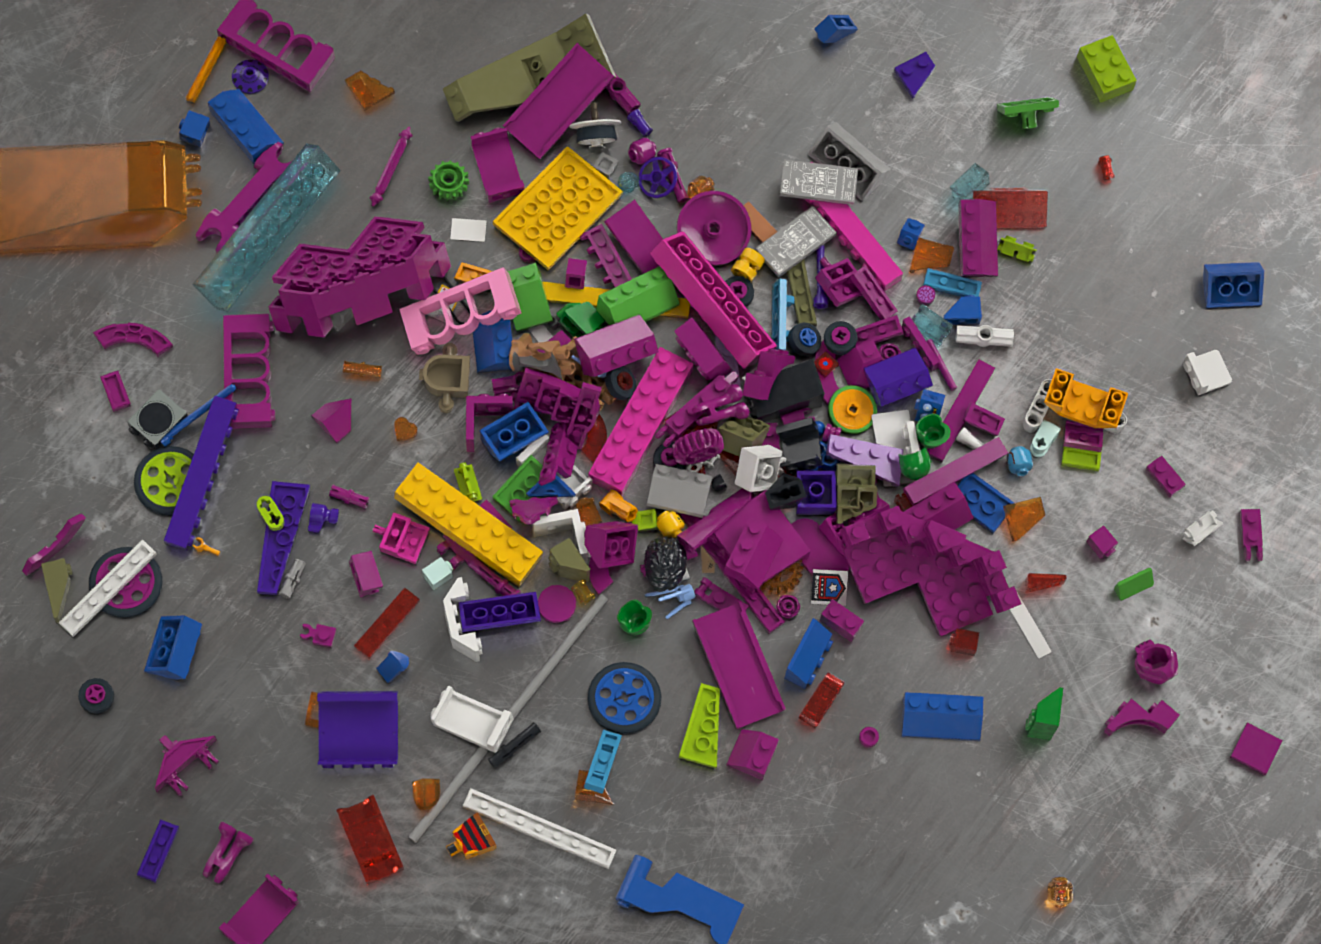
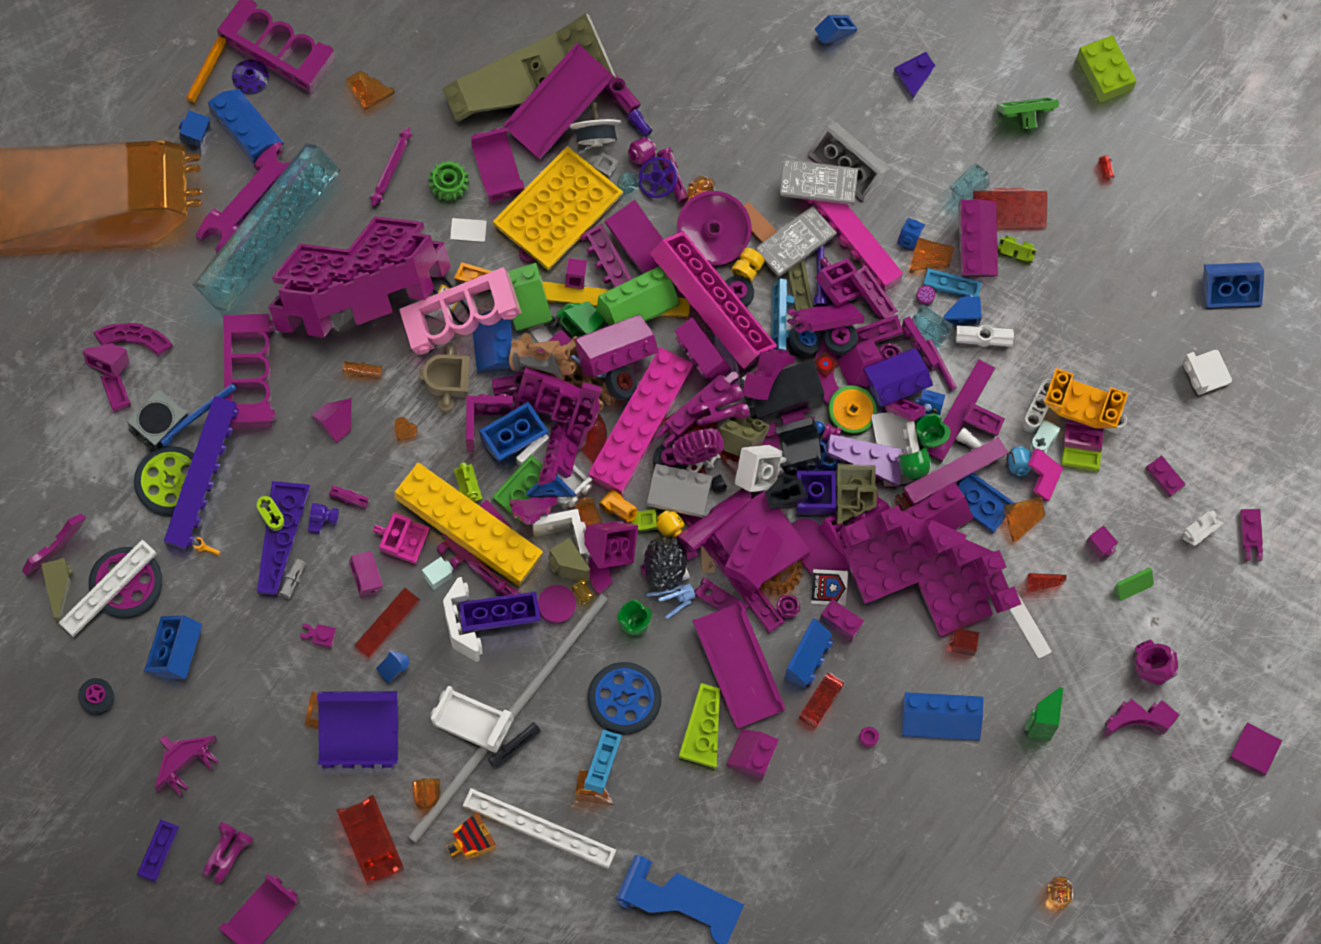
(107, 358): none -> magenta slope
(825, 317): none -> magenta tile
(906, 409): none -> magenta plate
(1048, 471): none -> dark pink tile

